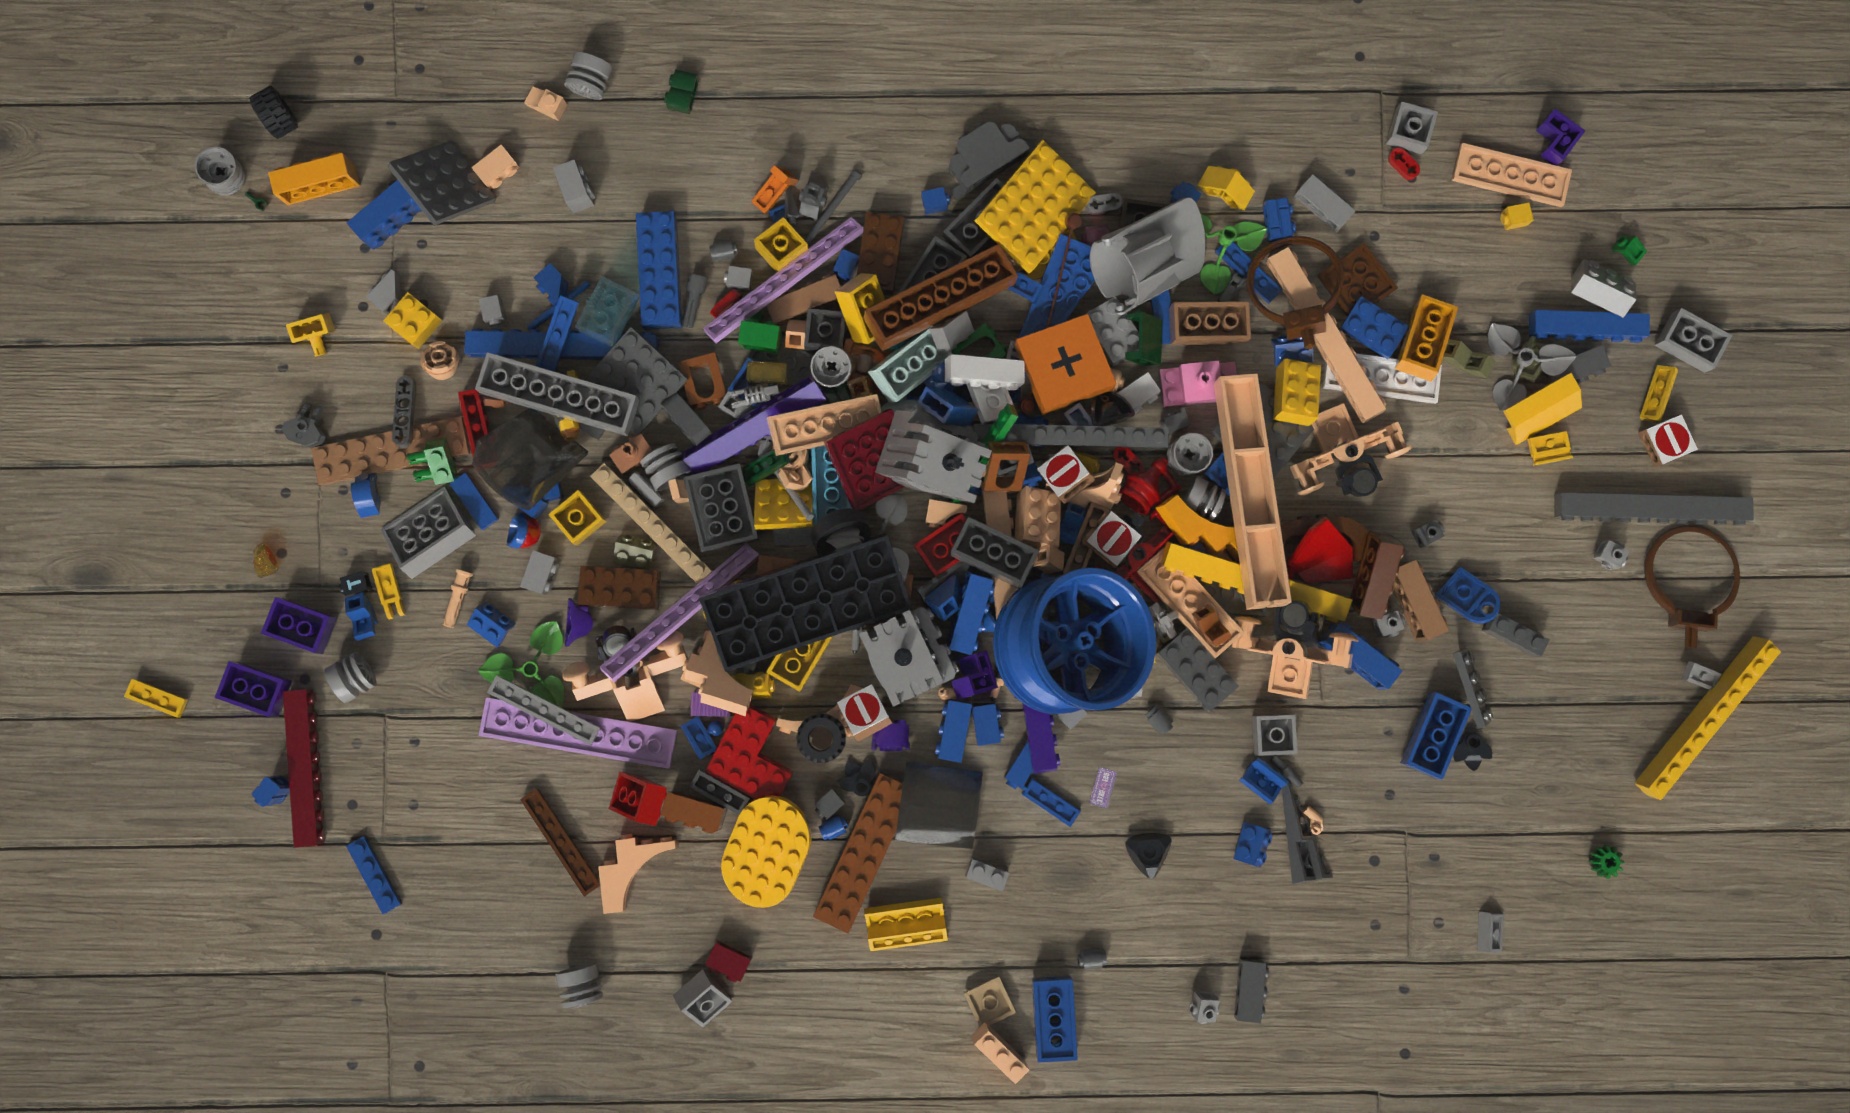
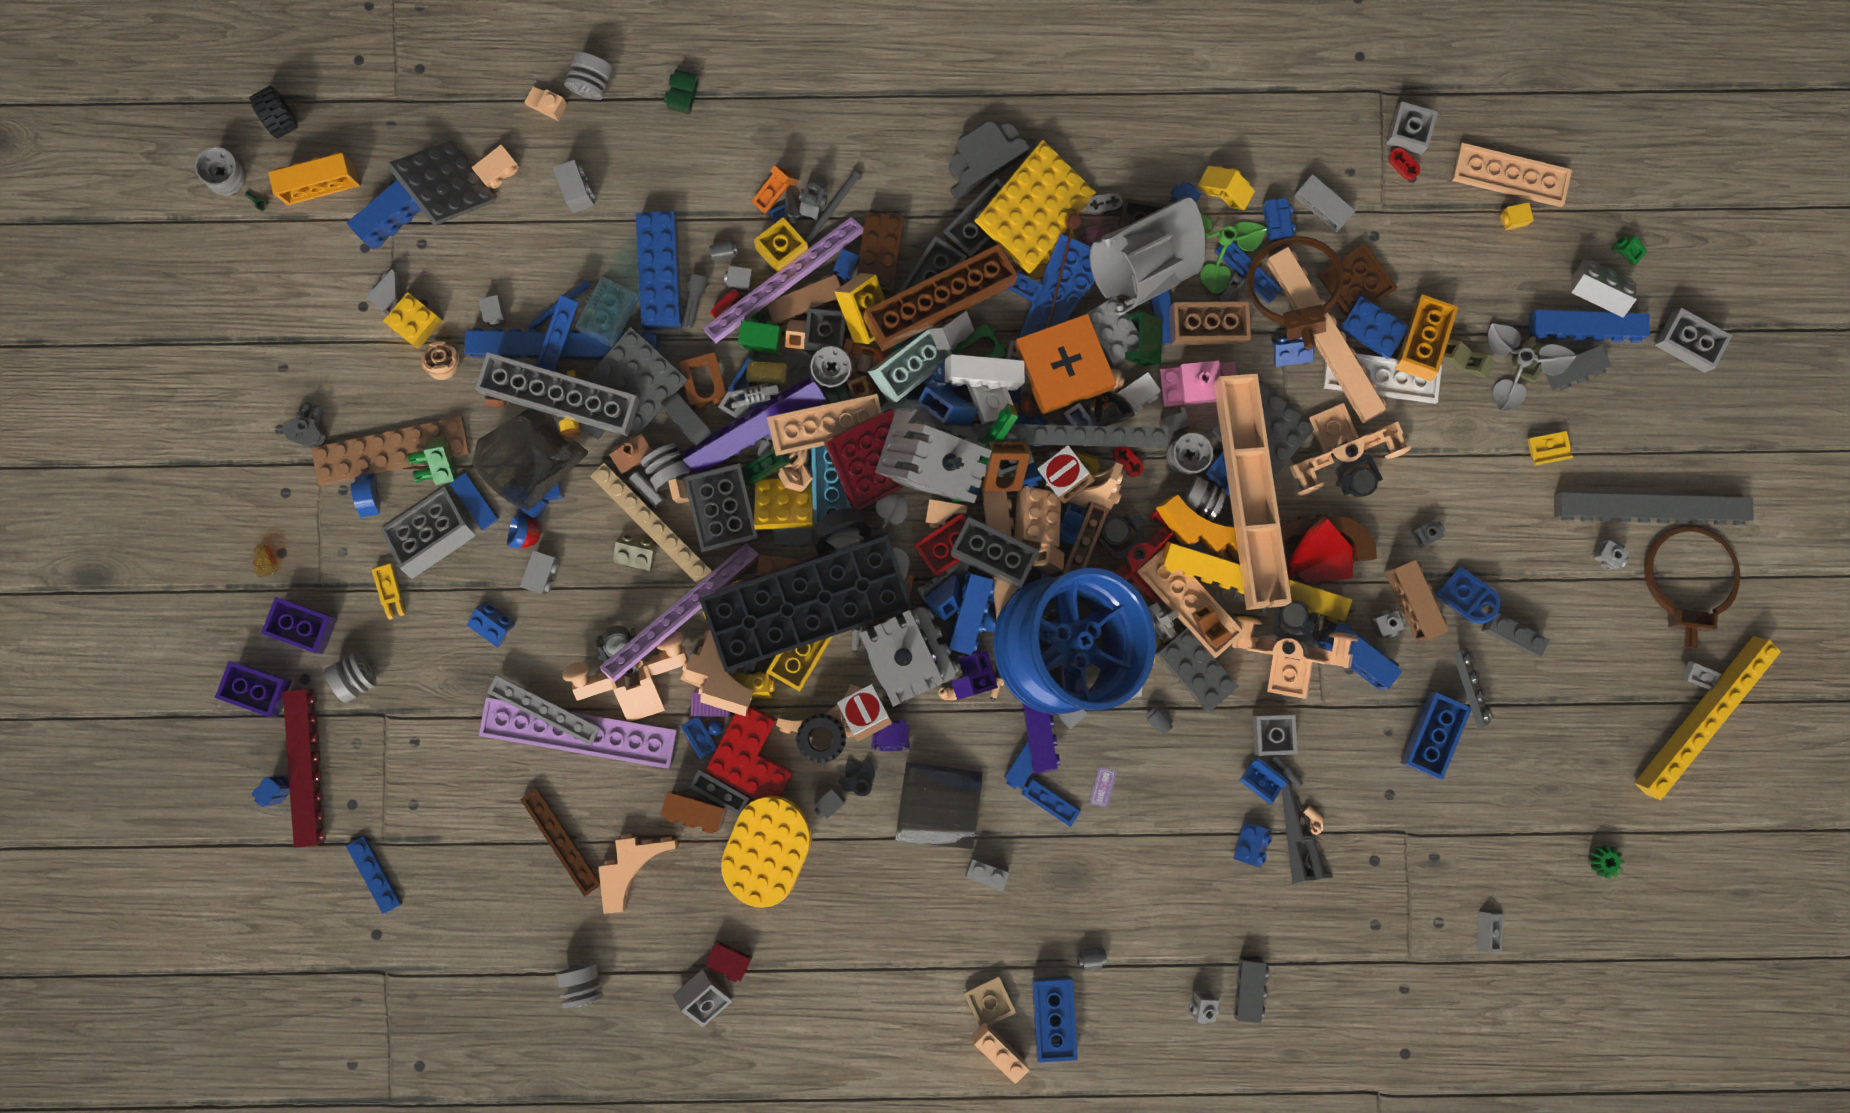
(156, 698): yellow plate -> none
(312, 330): yellow brick -> none
(355, 584): black brick -> none
(362, 615): blue brick -> none
(407, 411): dark grey beam -> none
(459, 589): light nougat pin -> none
(473, 416): red brick -> none
(544, 638): bright green plant -> none
(552, 282): blue slope -> none
(577, 518): yellow brick -> none
(578, 622): dark purple hat -> none
(619, 587): reddish brown brick -> none
(638, 798): red brick -> none
(798, 500): light grey bar -> none
(833, 827): blue brick -> none
(862, 855): dark orange brick -> none
(905, 924): yellow slope -> none
(935, 200): blue brick -> none
(953, 731): blue brick -> none
(987, 725): blue brick -> none
(1112, 539): piece -> none
(1142, 489): red piece -> none
(1148, 852): black hat -> none
(1297, 392): yellow brick -> none
(1376, 575): reddish brown brick -> none
(1473, 753): black plate -> none
(1543, 408): yellow slope -> none
(1562, 136): dark purple brick -> none
(1658, 393): yellow plate -> none
(1668, 440): piece -> none

